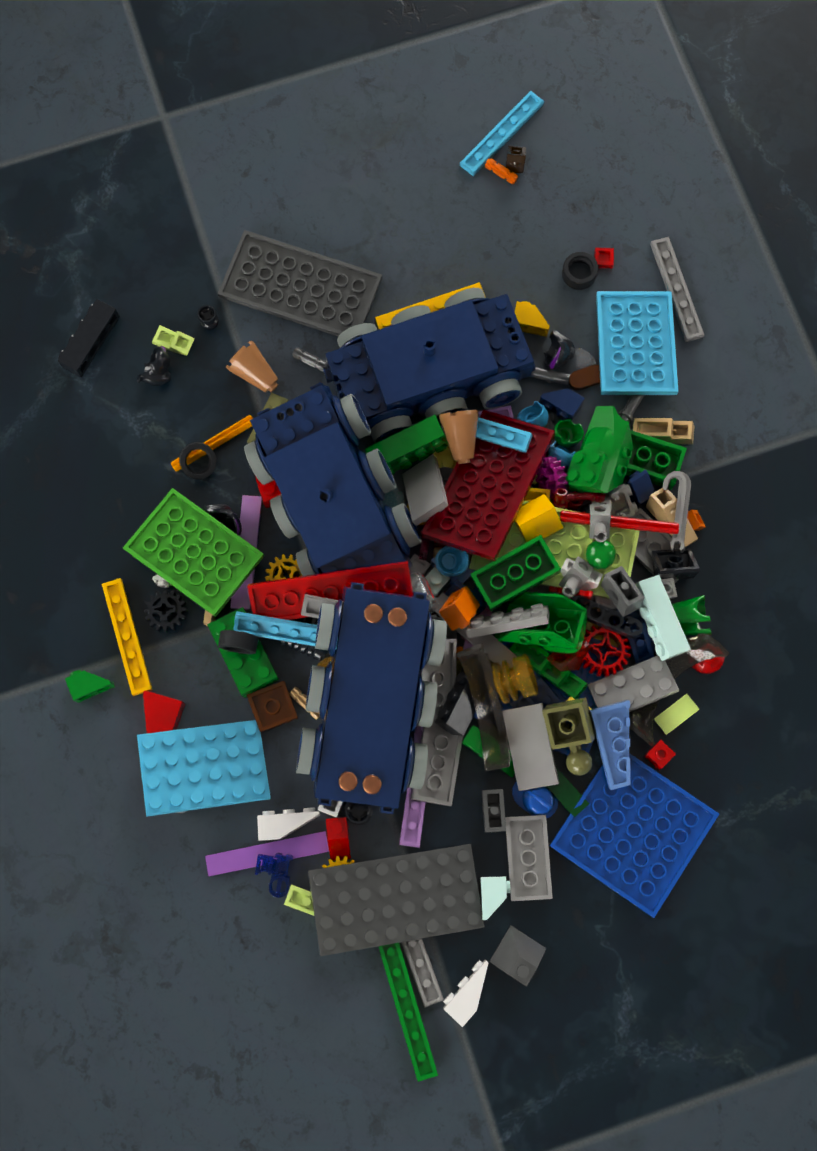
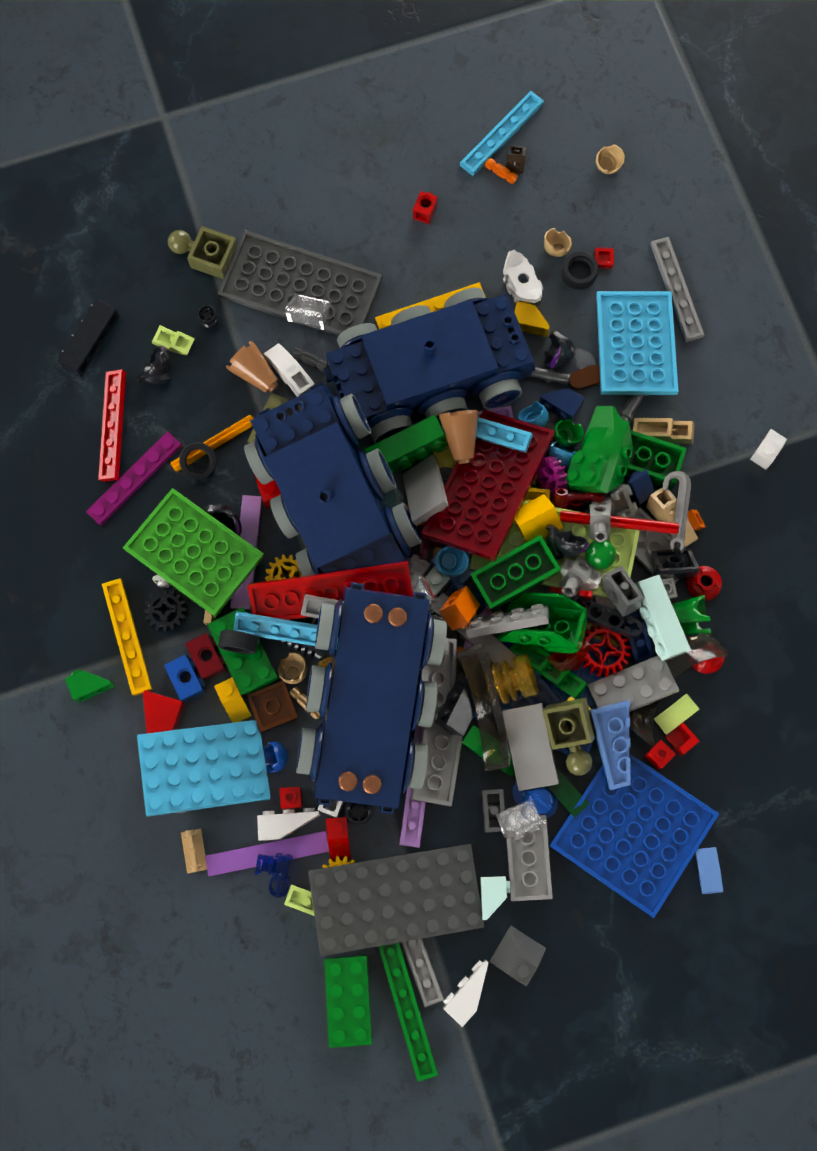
(112, 425): none -> plate
(134, 478): none -> magenta plate
(176, 670): none -> blue brick
(194, 850): none -> tan hinge
(197, 648): none -> dark red brick
(208, 253): none -> olive brick
(232, 700): none -> yellow slope
(275, 757): none -> blue hair
(289, 370): none -> white slope
(291, 798): none -> red brick
(293, 668): none -> tan hair
(308, 311): none -> clear slope
(348, 1001): none -> green brick
(425, 214): none -> red brick
(514, 266): none -> white piece
(520, 819): none -> clear bracket
(557, 243): none -> tan hair
(565, 543): none -> black hair
(610, 159): none -> tan hair
(682, 739): none -> red panel
(696, 589): none -> red piece
(709, 870): none -> medium blue slope
(768, 449): none -> white slope

